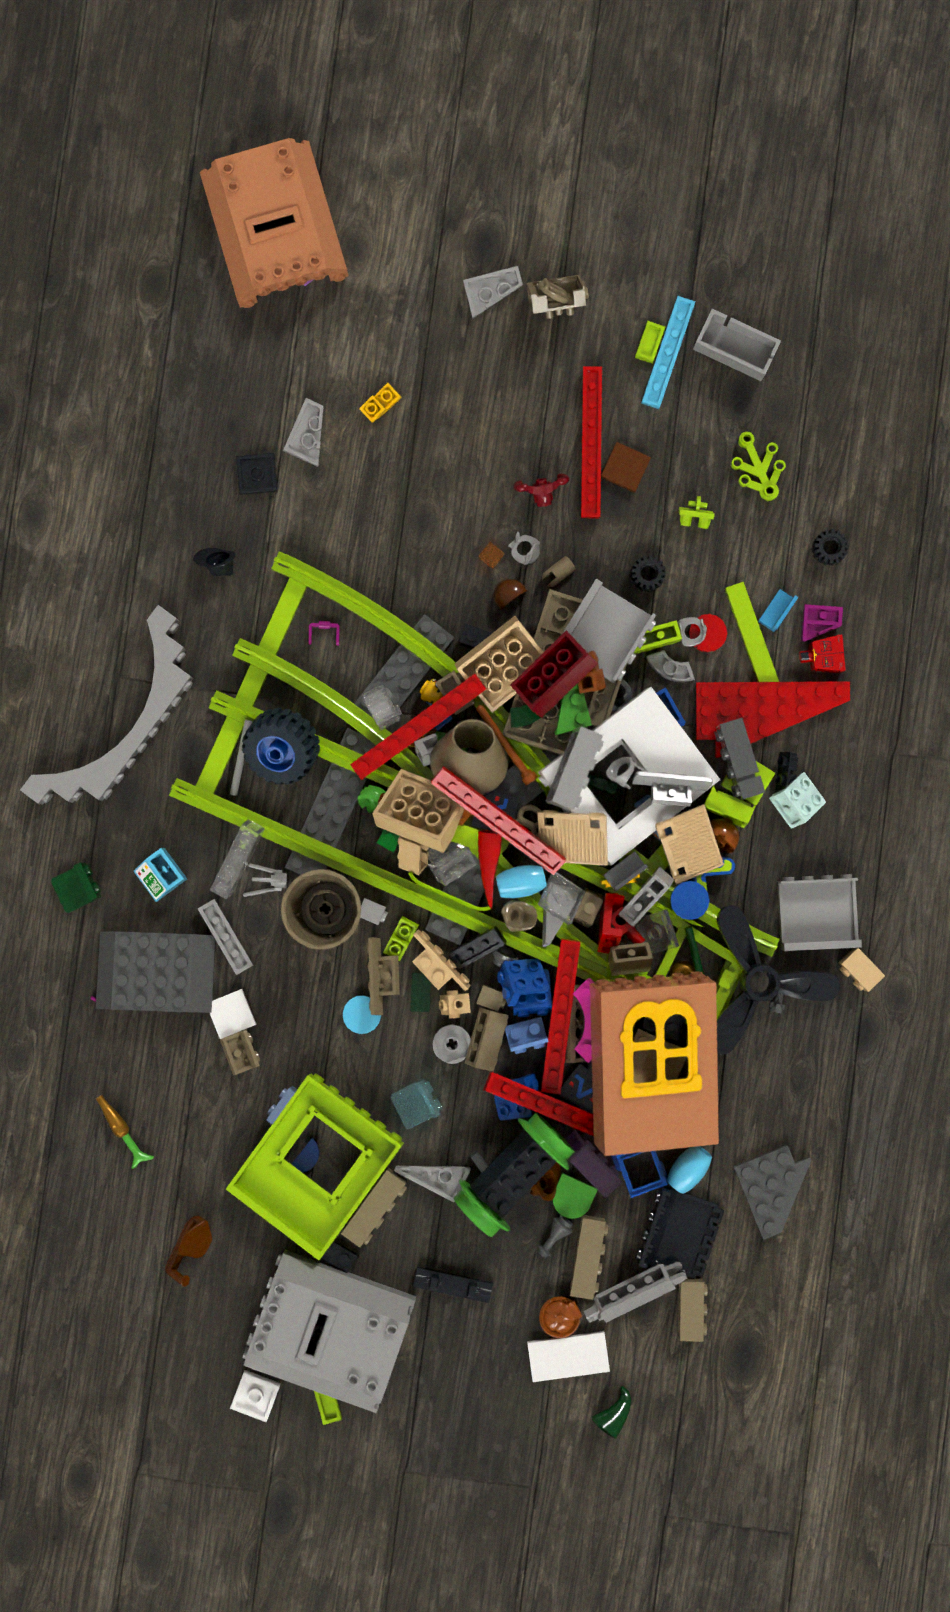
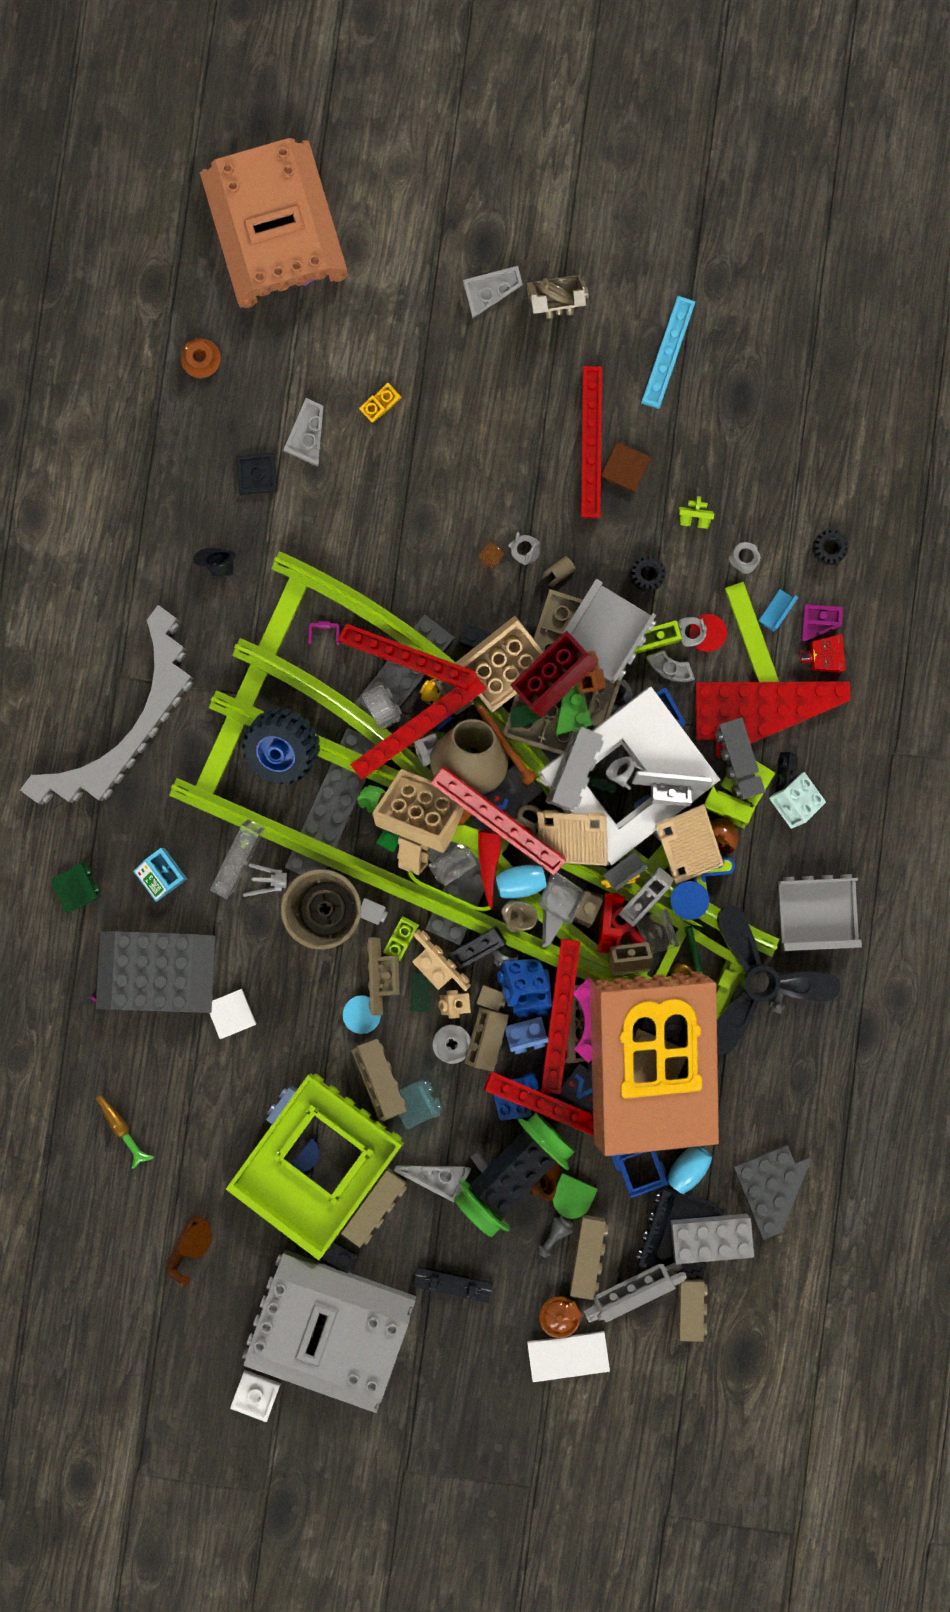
(200, 358): none -> dark orange piece
(225, 937): light grey plate -> none
(239, 762): light grey bar -> none
(240, 1052): dark tan bracket -> none
(328, 1408): lime tile -> none
(379, 1080): none -> dark tan brick
(407, 657): none -> red plate
(507, 591): reddish brown helmet -> none
(542, 489): dark red piece -> none
(593, 1165): clear purple wedge -> none
(613, 1419): dark green hat -> none
(650, 342): lime tile -> none
(712, 1238): none -> light grey brick
(737, 345): light grey piece -> none
(737, 563): none -> light grey piece
(759, 469): lime plant -> none
(861, 969): tan piece -> none

